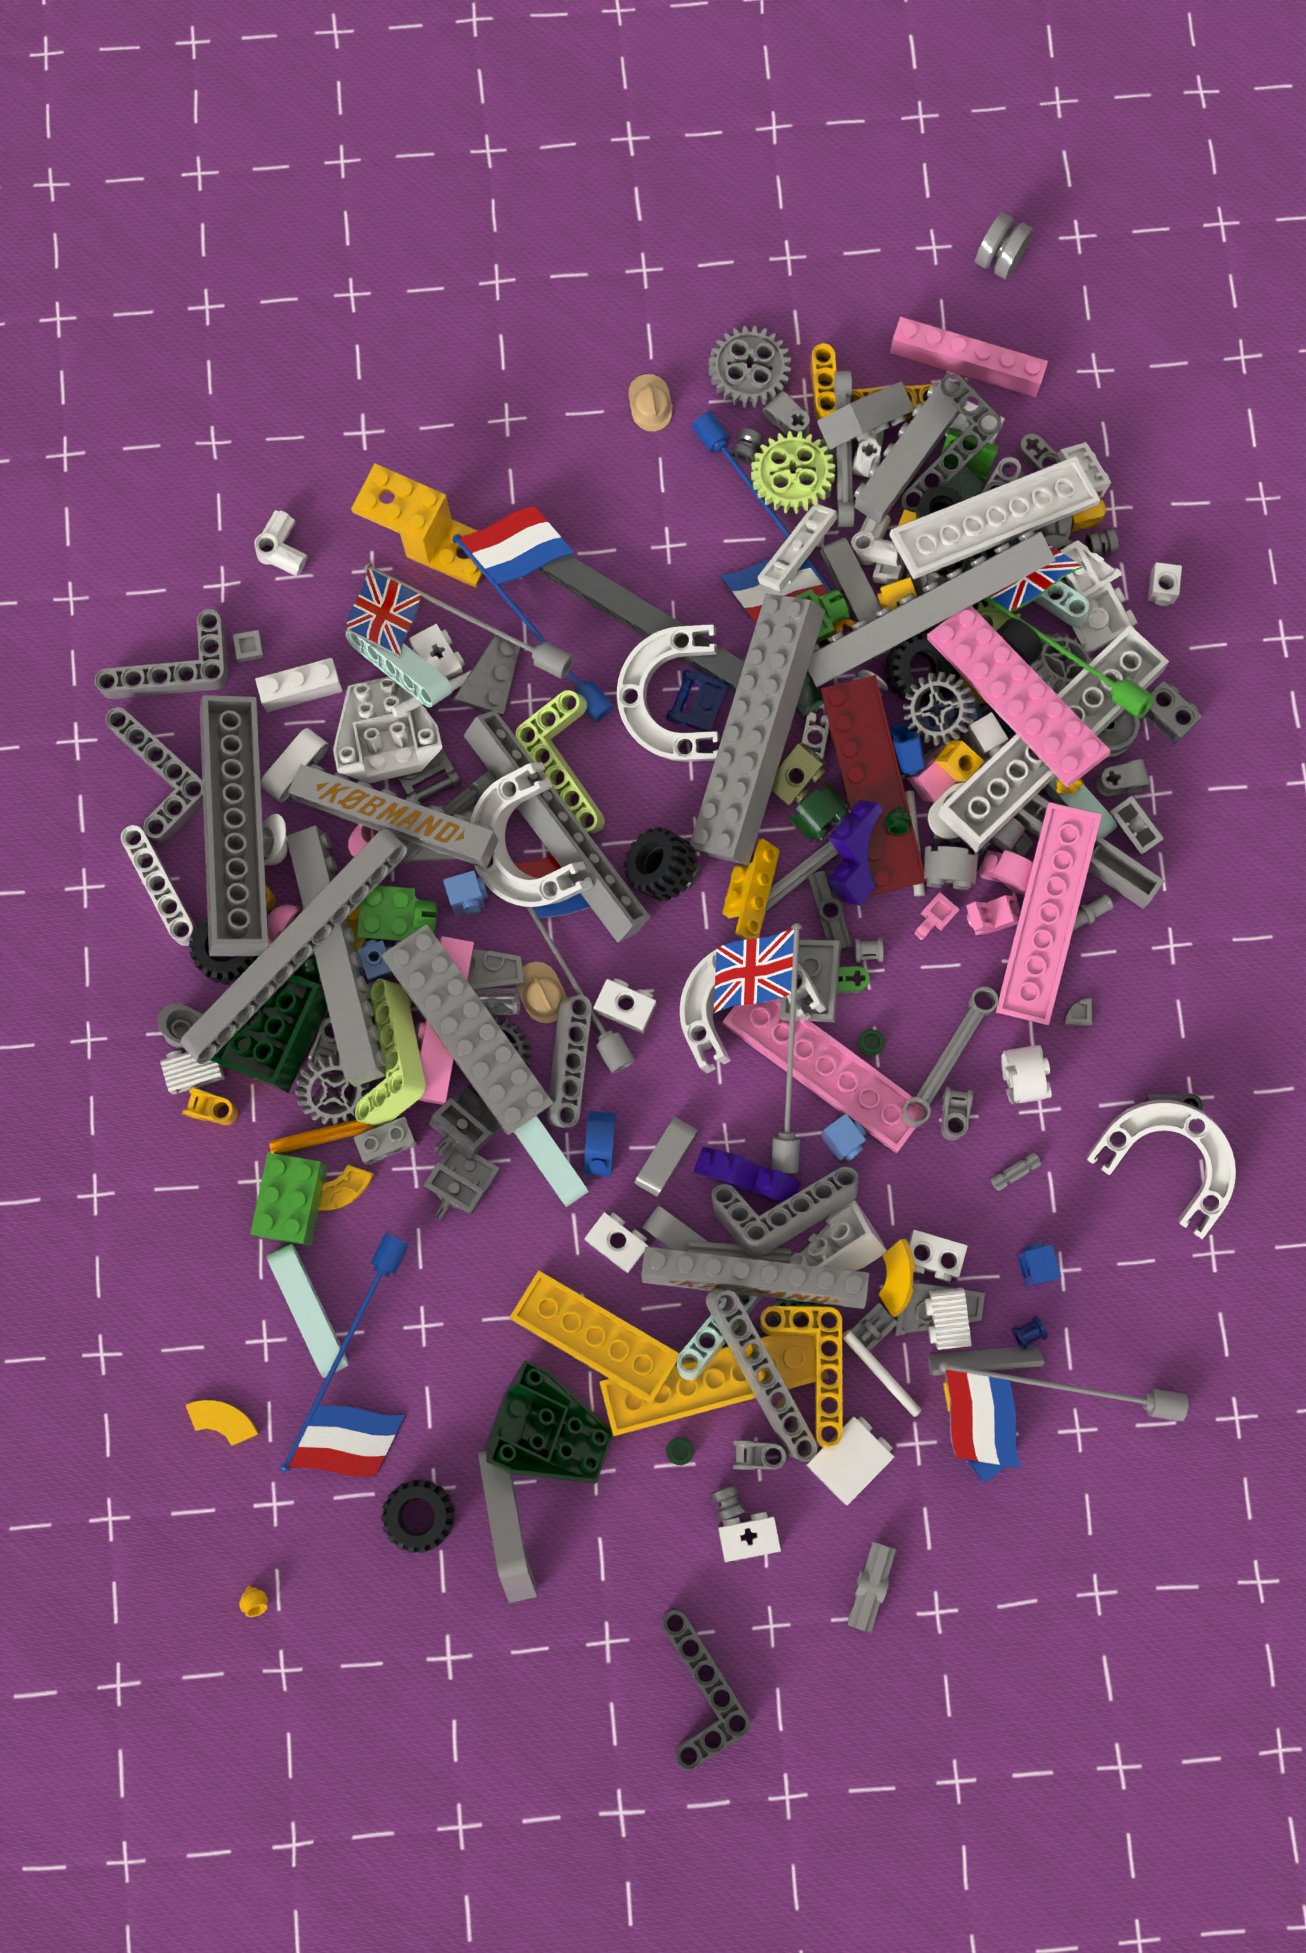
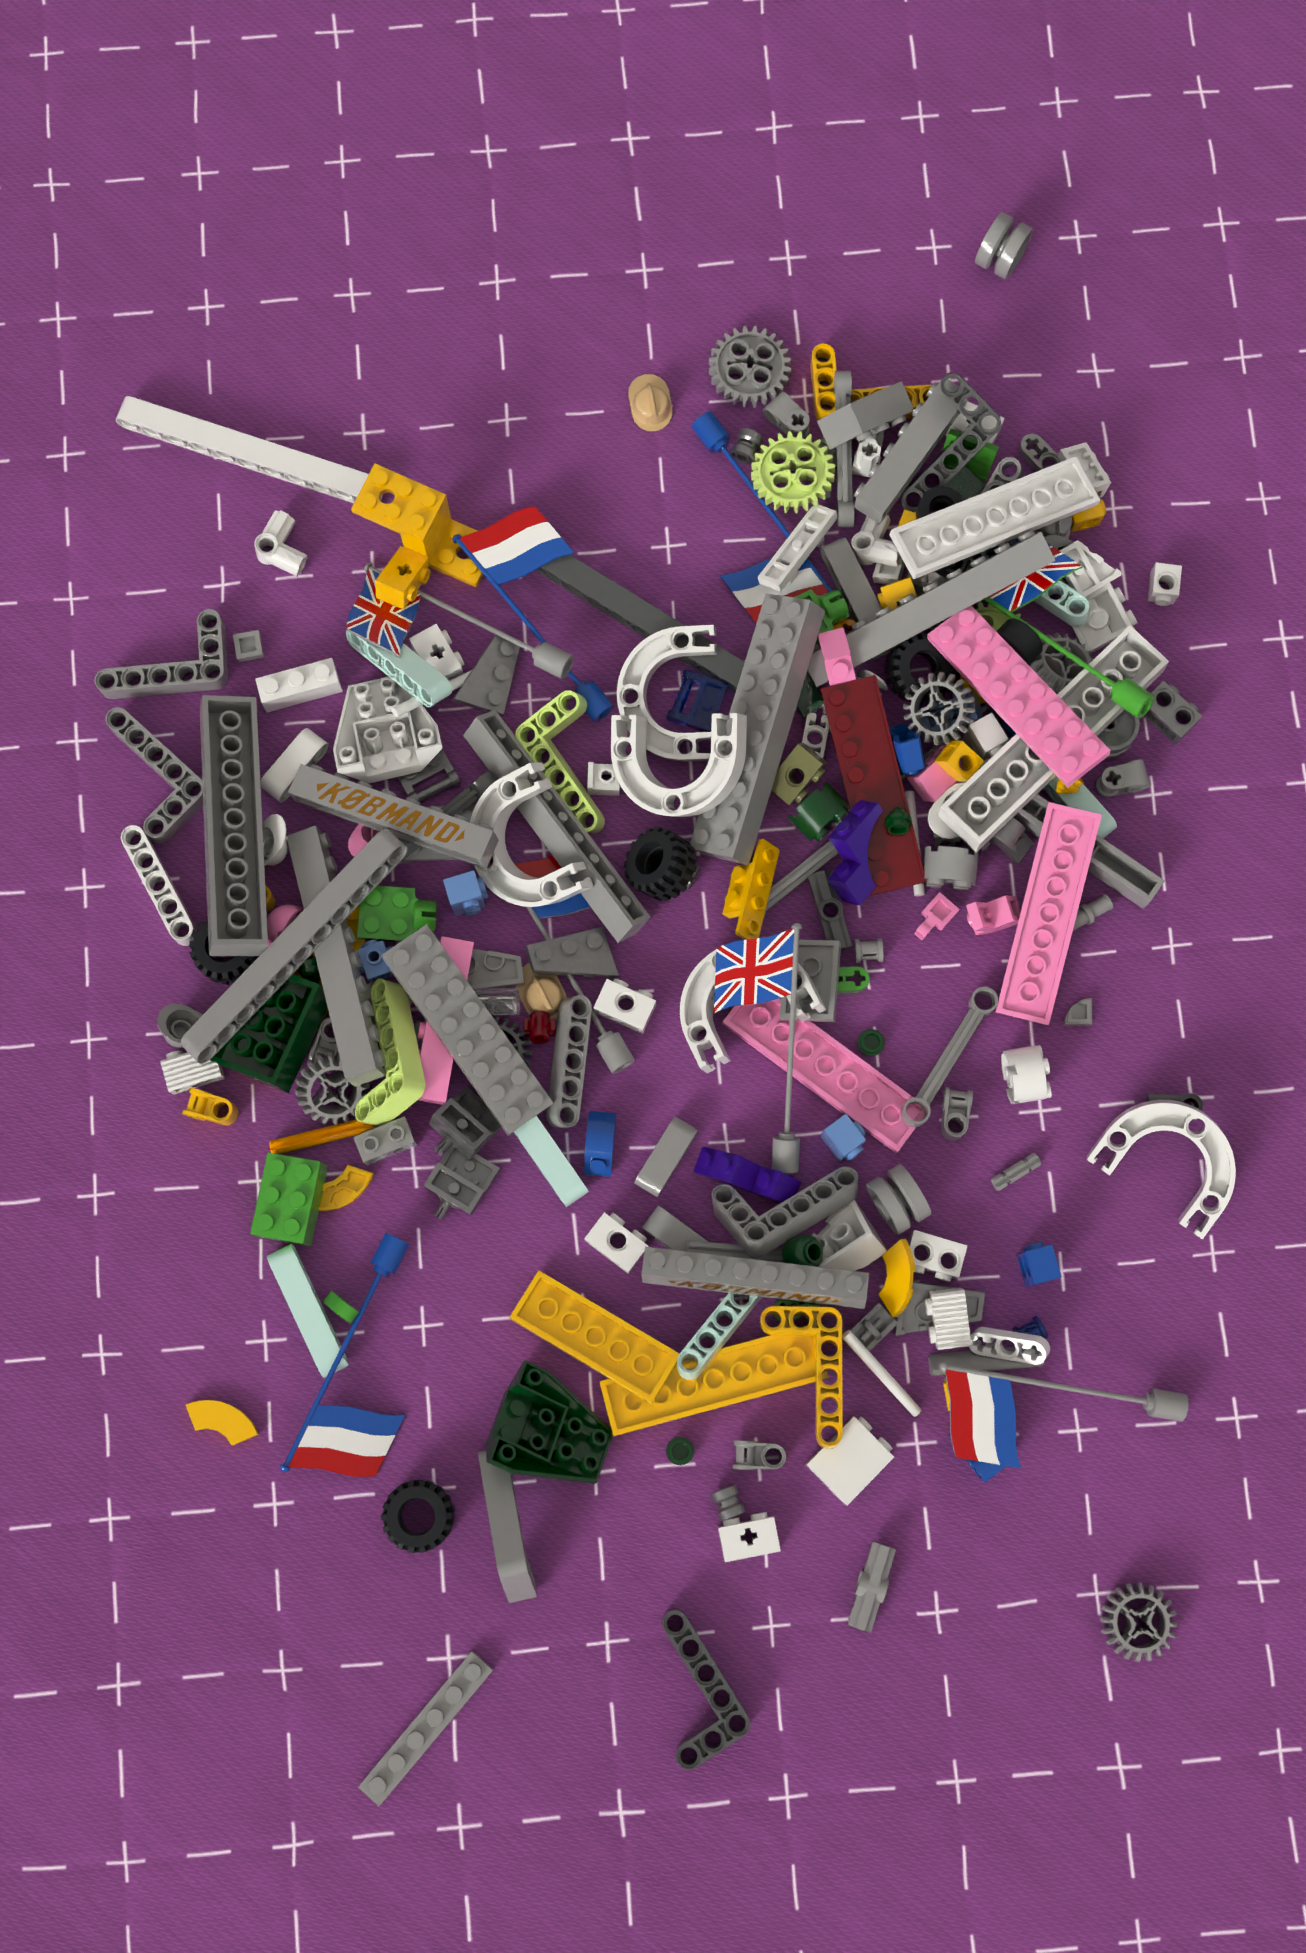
(241, 449): none -> white beam
(253, 1602): yellow plate -> none
(341, 1306): none -> bright green beam
(402, 577): none -> yellow brick
(425, 1728): none -> light grey plate
(539, 1027): none -> dark red gear
(575, 954): none -> flat silver wing
(597, 785): none -> white brick
(696, 798): none -> white piece
(772, 1382): light grey beam -> none
(802, 1251): none -> dark green head
(836, 656): none -> bright pink slope
(898, 1199): none -> light grey wheel
(968, 357): bright pink brick -> none
(997, 1350): none -> white beam
(1007, 869): bright pink brick -> none
(1103, 542): flat silver wheel -> none
(1137, 824): light grey brick -> none
(1158, 1638): none -> light grey gear

